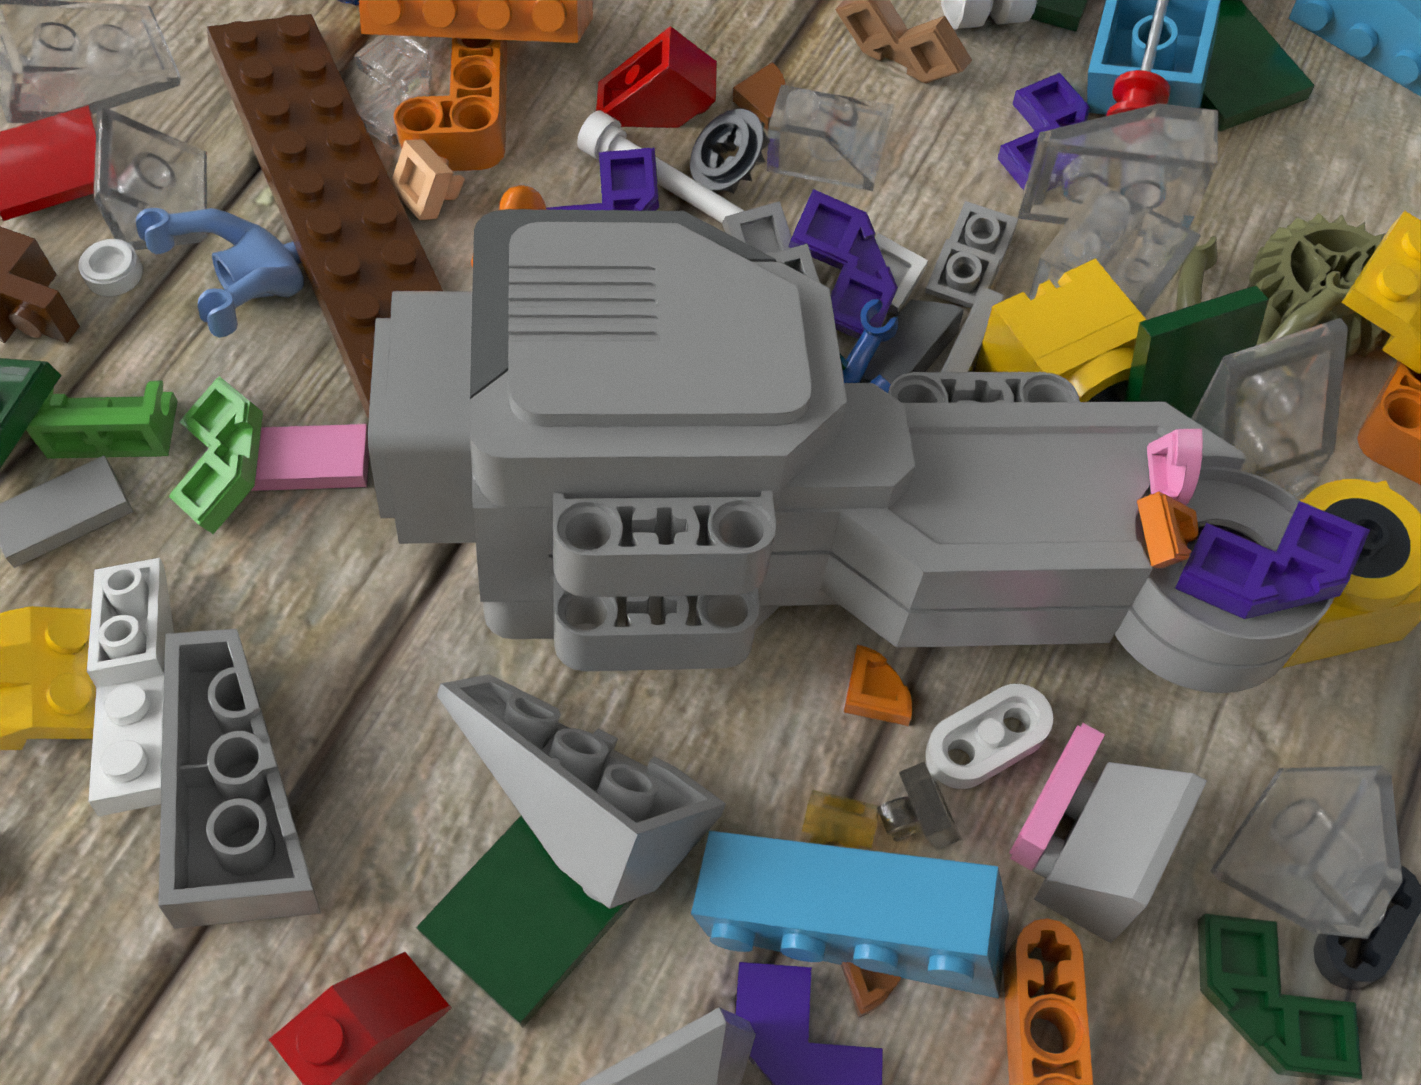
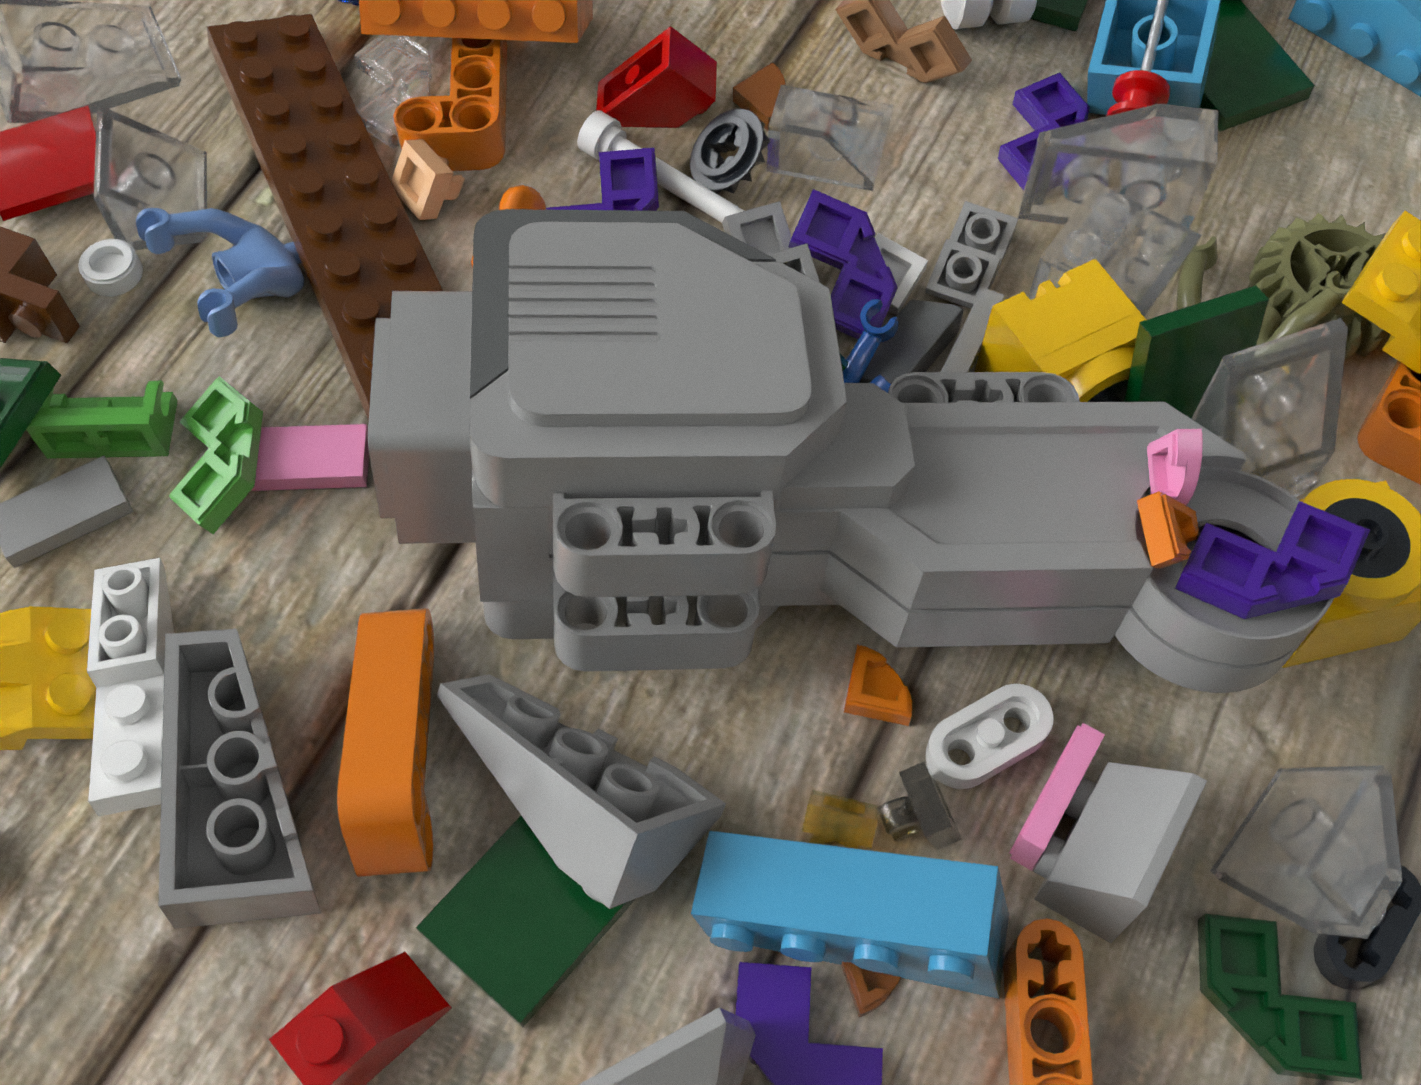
(386, 745): none -> orange beam

